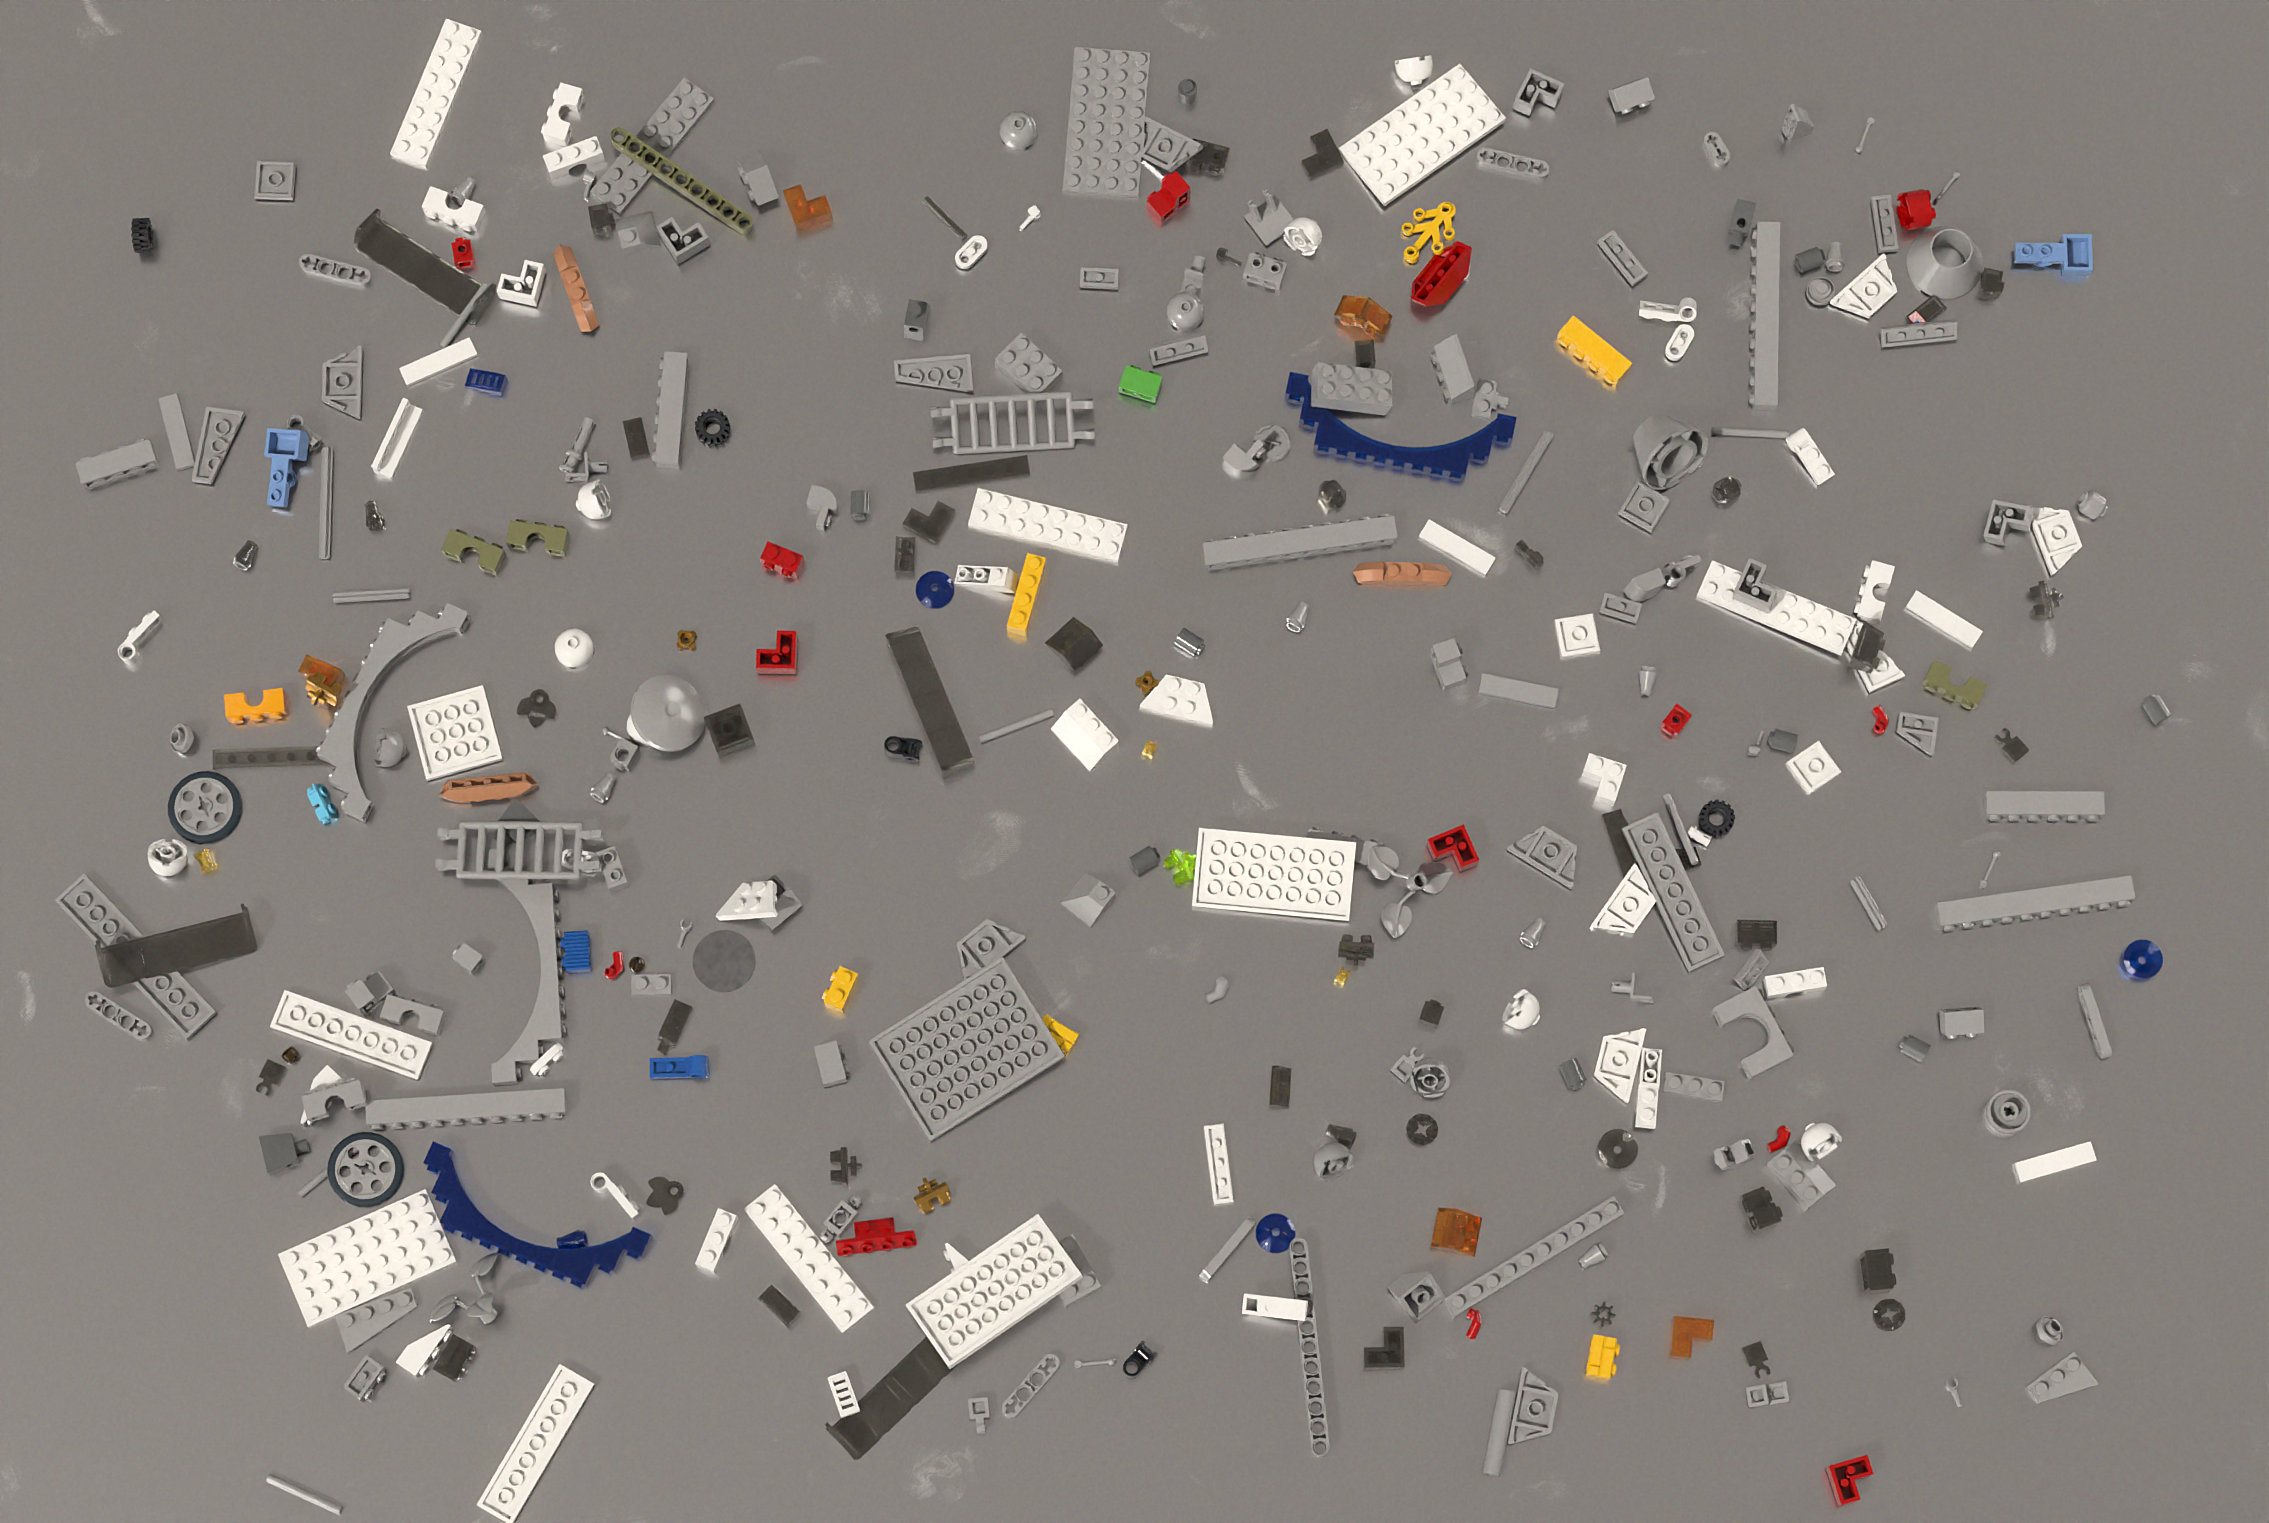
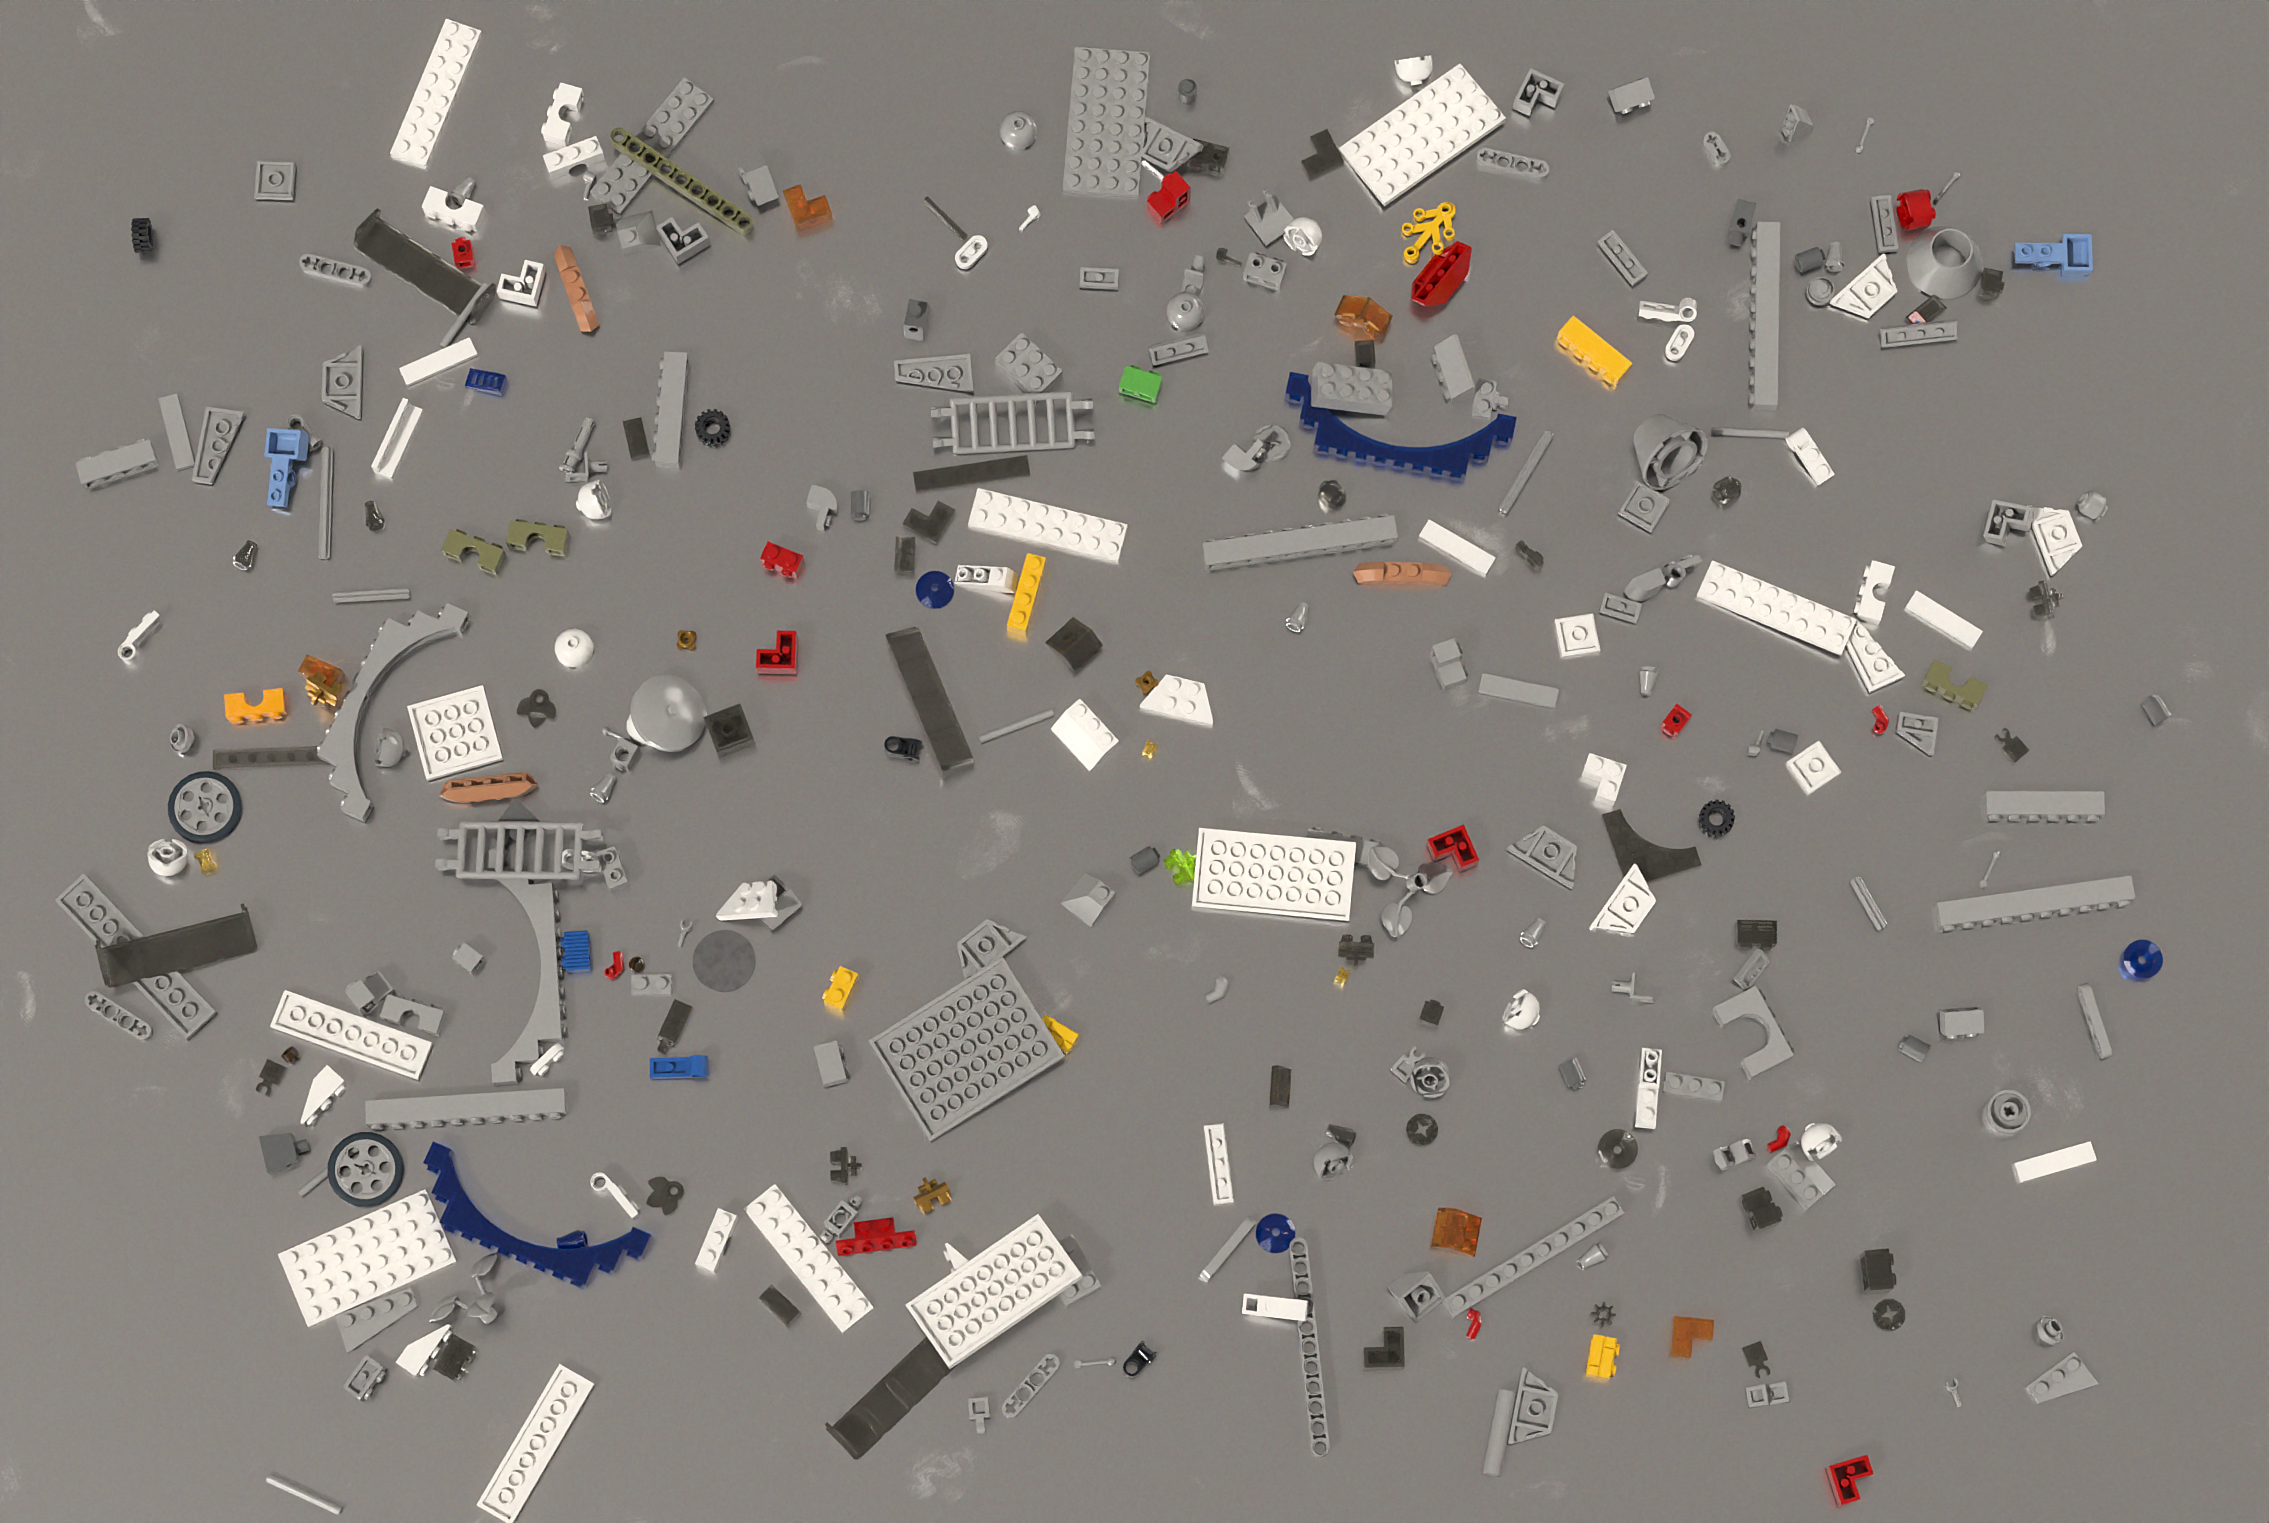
(317, 1102): light grey arch -> none
(319, 795): medium azure hinge -> none
(843, 1376): white slope -> none
(1189, 642): dark grey brick -> none
(1619, 1061): white wing -> none
(1673, 891): light grey plate -> none
(1681, 829): light grey bar -> none
(1698, 835): white pin -> none
(1751, 590): light grey brick -> none
(1792, 982): white arch -> none
(1866, 648): clear smoke slope -> none

